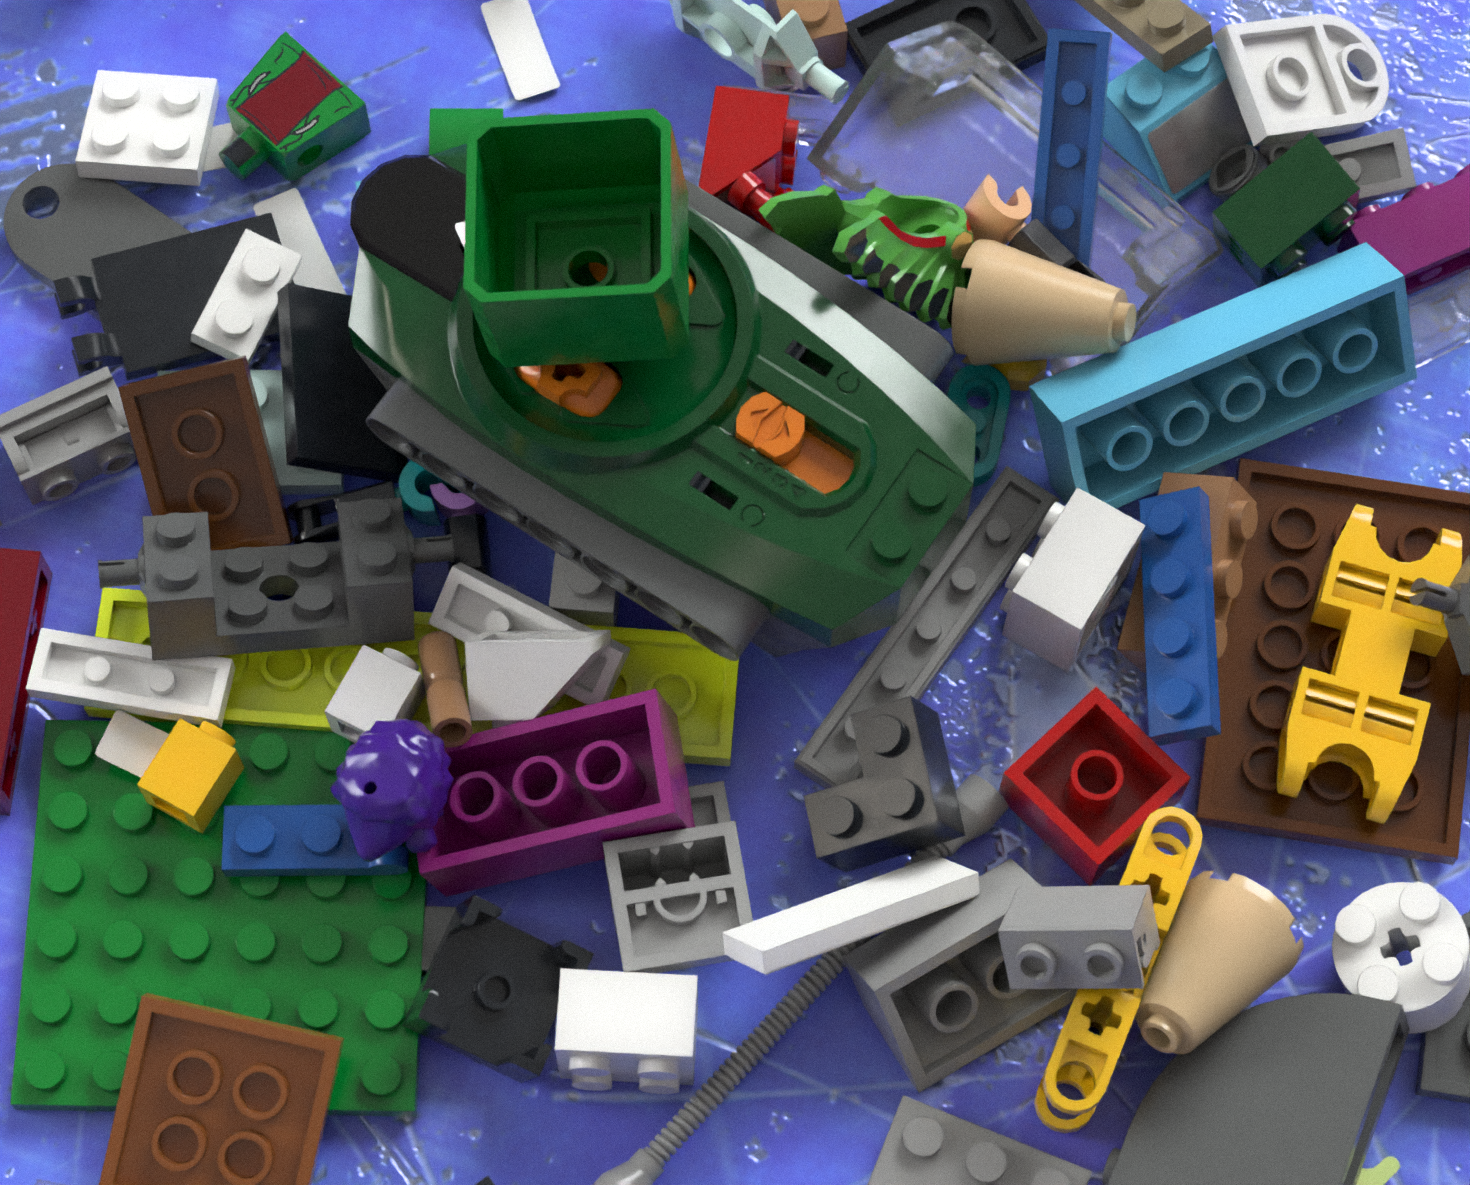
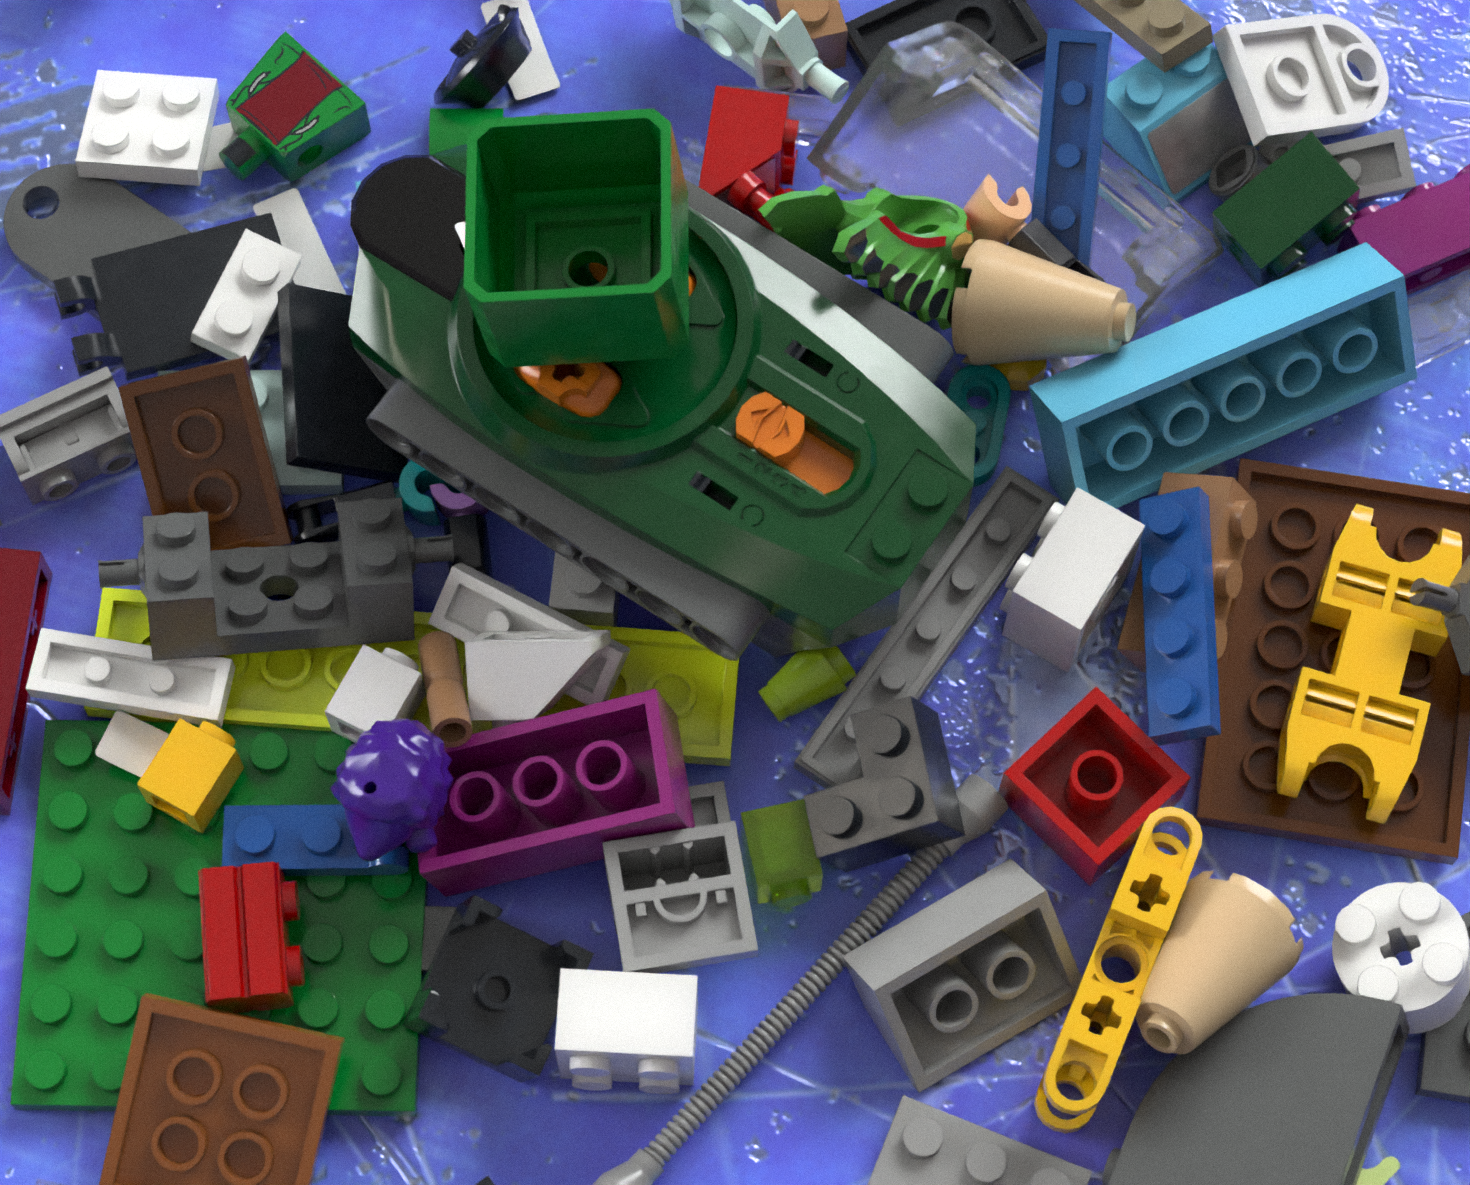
(248, 937): none -> red brick
(485, 60): none -> black piece
(781, 854): none -> clear neon green brick
(807, 681): none -> lime cone
(850, 914): white tile -> none
(1079, 937): light grey hinge -> none

